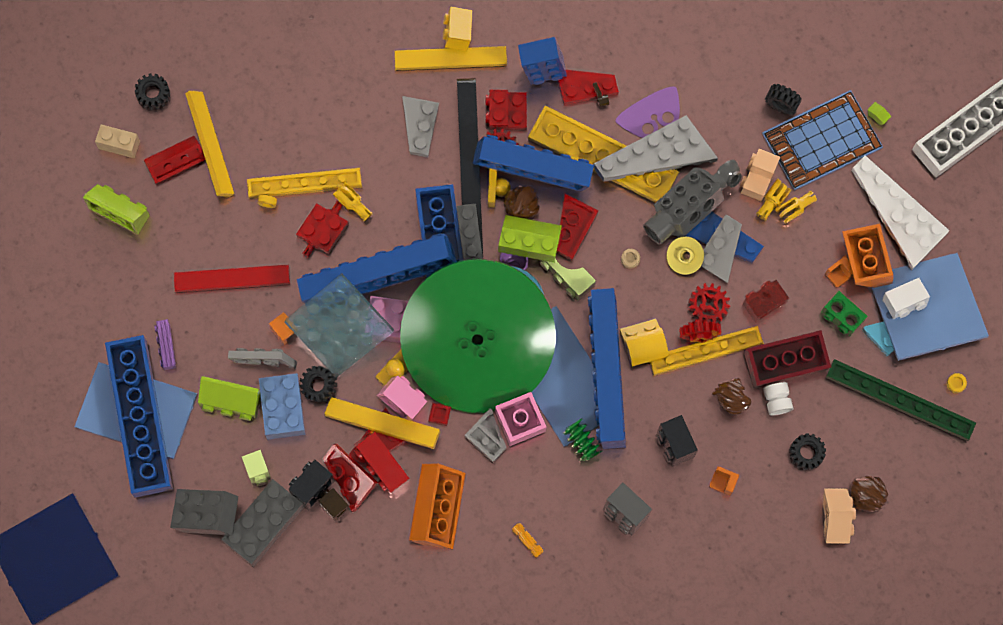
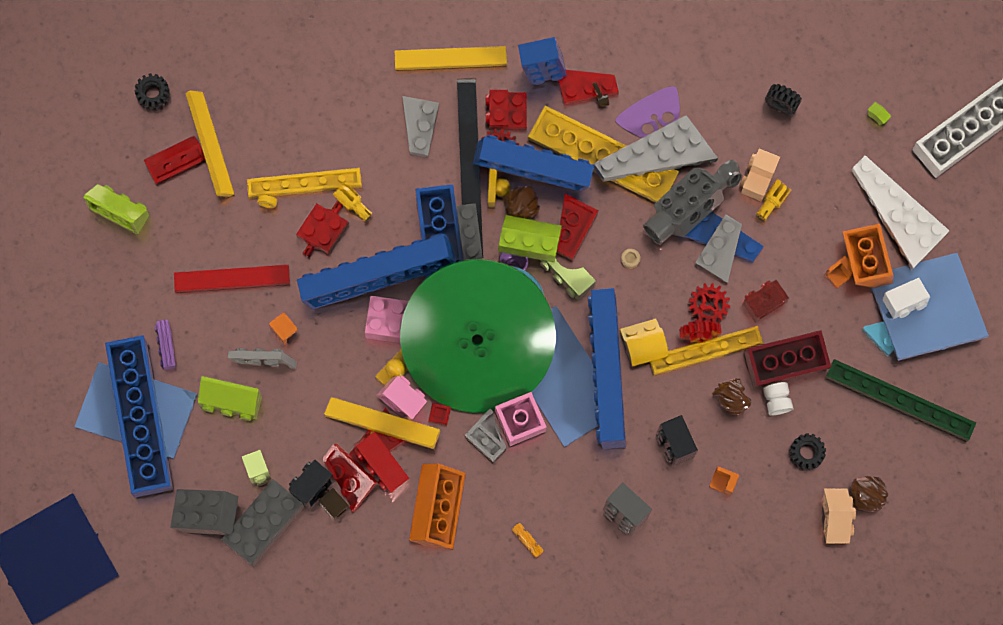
(117, 141): tan brick -> none
(282, 406): medium blue brick -> none
(307, 381): black tyre -> none
(339, 325): clear light blue plate -> none
(458, 28): yellow brick -> none
(582, 441): green piece -> none
(676, 257): light yellow dish -> none
(795, 205): yellow arm -> none
(822, 140): piece -> none
(847, 310): green brick -> none
(956, 383): yellow tile -> none

